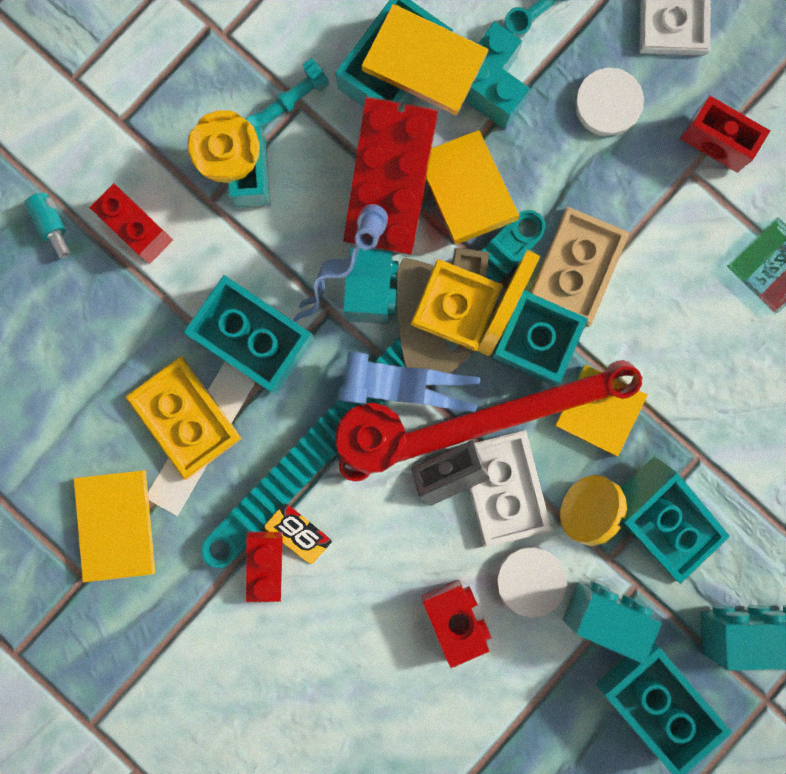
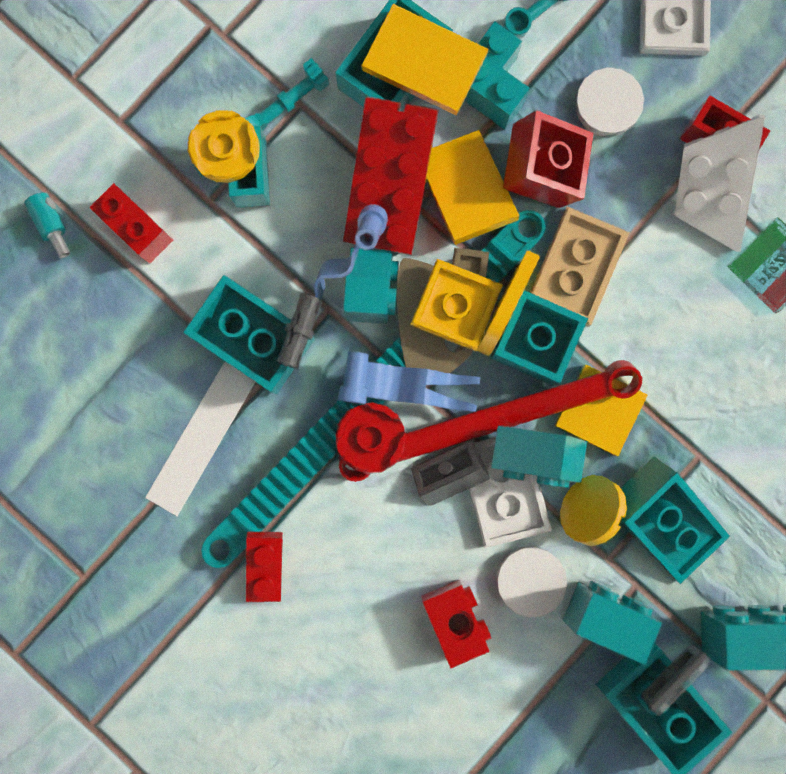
(114, 526): yellow tile -> none
(183, 418): yellow tile -> none
(299, 331): none -> dark grey pin
(299, 533): sticker -> none
(548, 160): none -> red brick
(549, 456): none -> teal brick
(675, 679): none -> dark grey slope
(719, 181): none -> white wing

